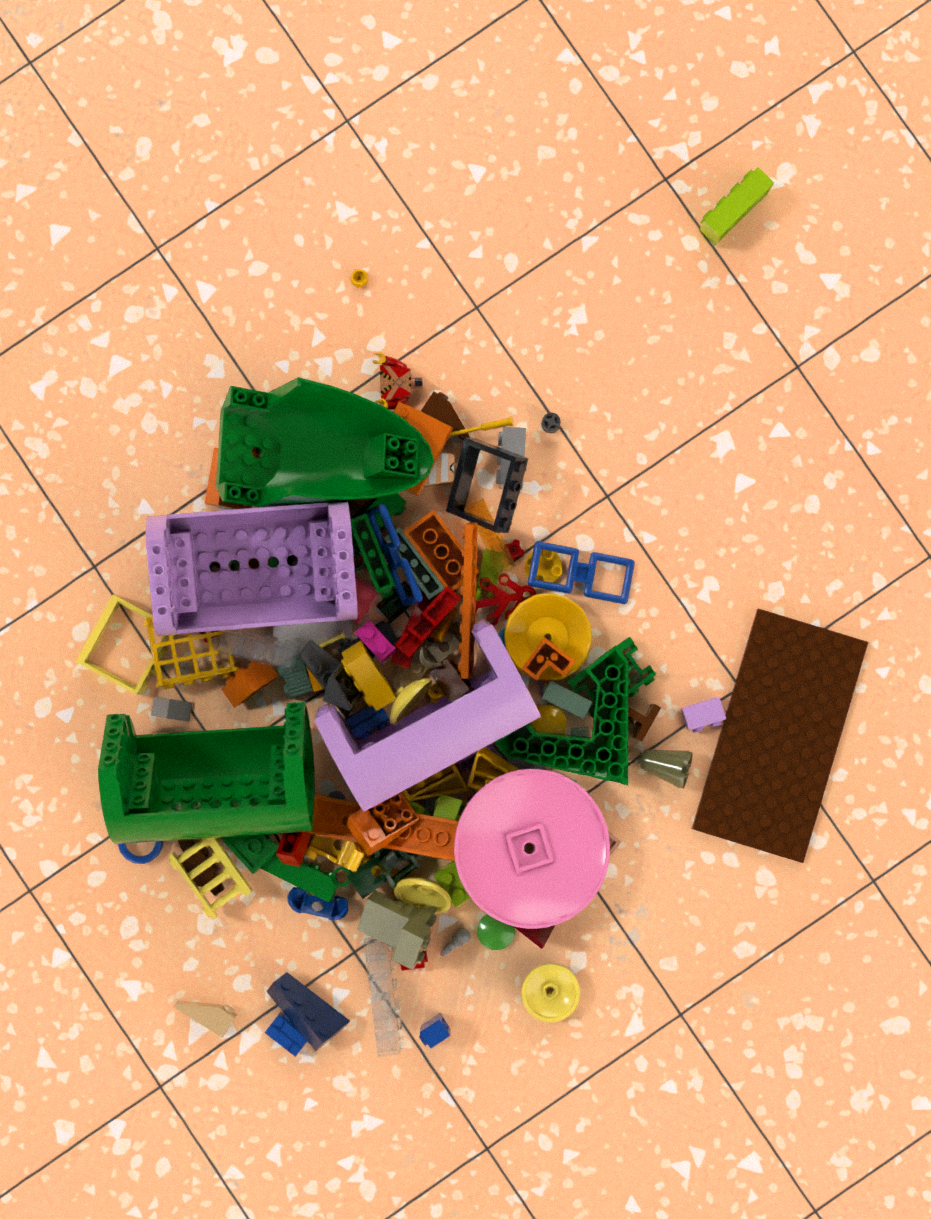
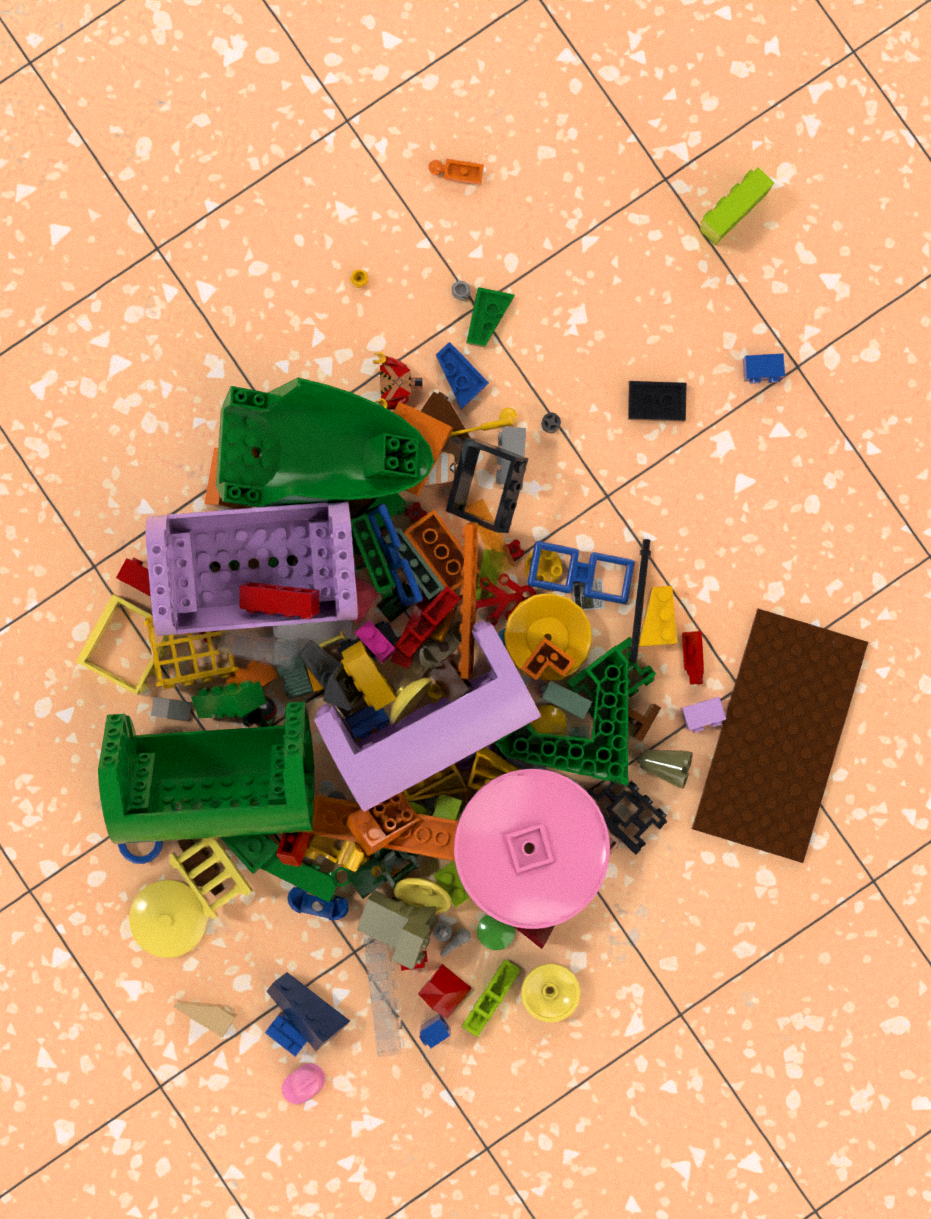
(135, 575): none -> red brick
(167, 918): none -> light yellow dish
(228, 700): none -> green wedge
(263, 715): none -> black helmet
(279, 599): none -> red brick
(303, 1083): none -> bright pink piece
(415, 508): none -> red plate
(442, 931): none -> light grey tile
(444, 991): none -> red slope
(458, 170): none -> orange plate
(460, 290): none -> light grey plate
(460, 374): none -> blue wing
(487, 314): none -> green wing
(490, 998): none -> lime slope
(507, 412): none -> yellow tile
(585, 602): none -> sticker
(614, 820): none -> black fence
(645, 553): none -> black bar
(657, 401): none -> black plate
(659, 618): none -> yellow wedge
(693, 656): none -> red hinge
(763, 367): none -> blue brick

